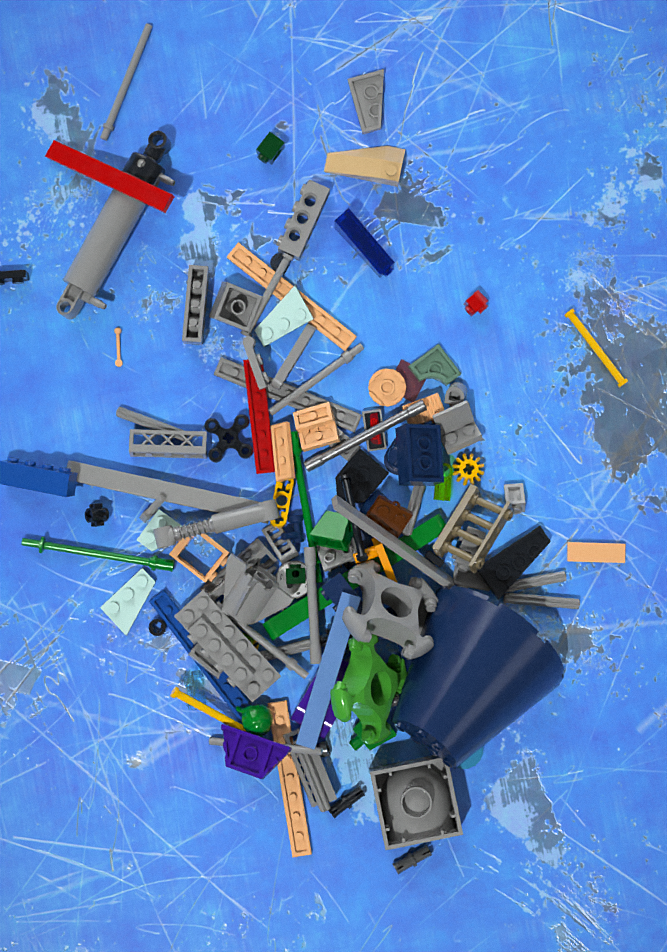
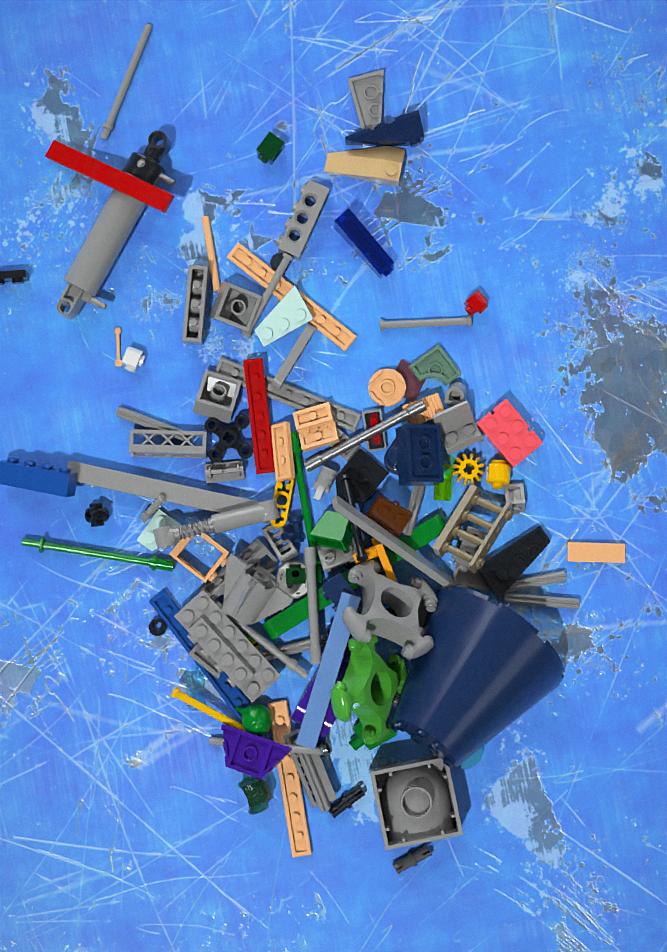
(128, 600): light aqua wing -> none
(132, 359): none -> white plate
(211, 253): none -> light nougat bar
(217, 396): none -> light grey slope
(224, 471): none -> light grey hinge
(255, 362): light grey plate -> none
(257, 794): none -> clear green hair
(324, 482): none -> light grey hinge
(346, 357): light grey bar -> none
(403, 131): none -> dark blue wedge
(425, 323): none -> light grey bar
(434, 558): black tile -> none
(498, 474): none -> yellow head
(508, 433): none -> coral piece
(596, 348): yellow bar -> none

